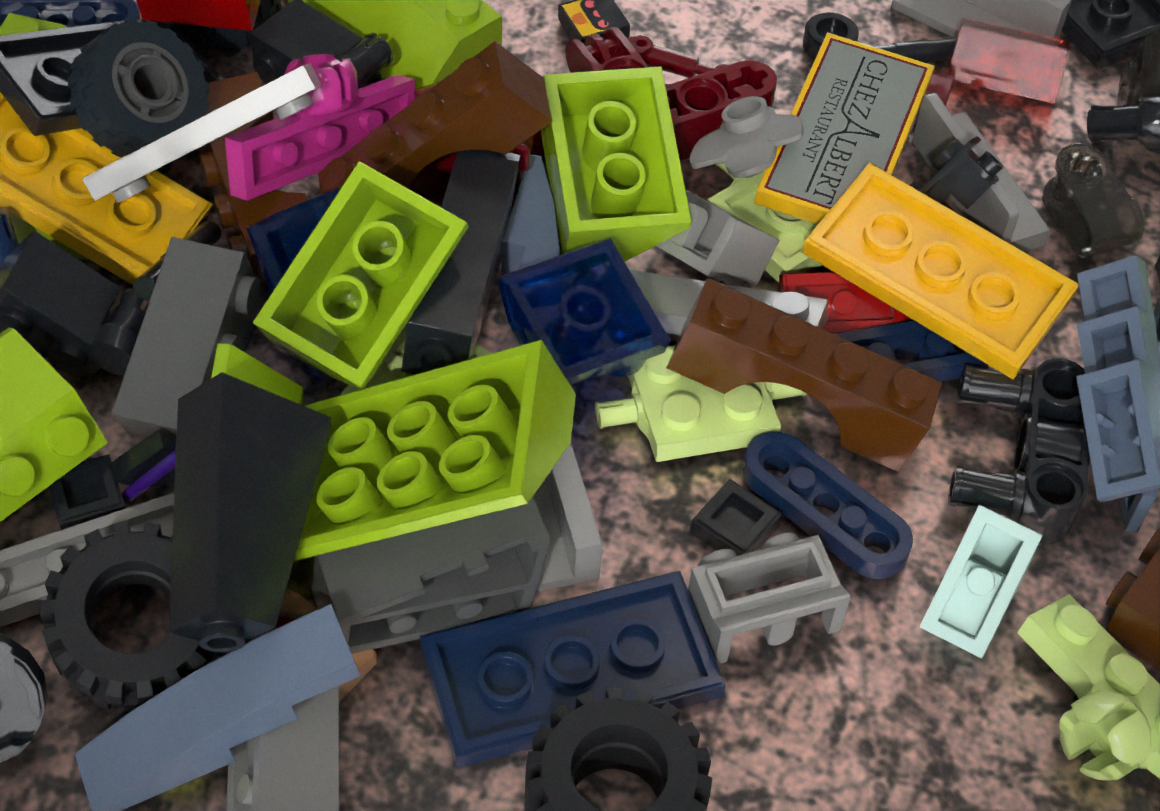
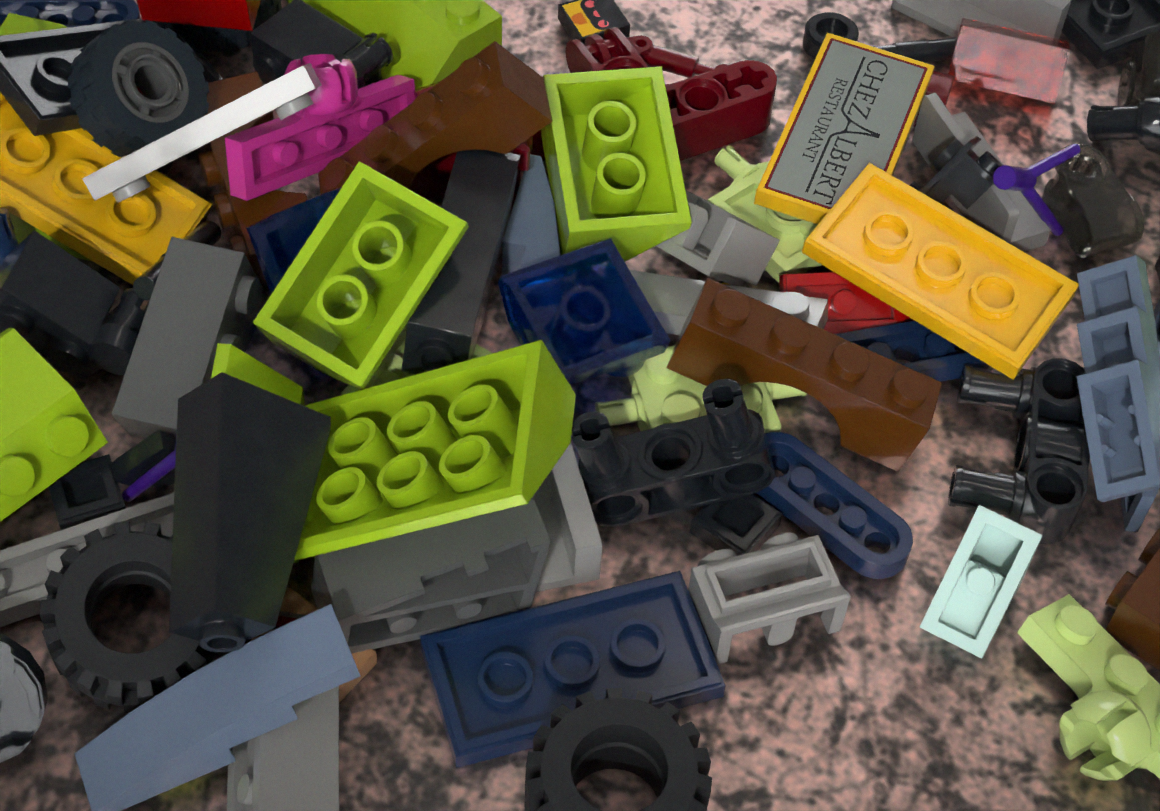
(631, 475): none -> black piece
(746, 138): light grey plate -> none
(1025, 179): none -> dark purple plant

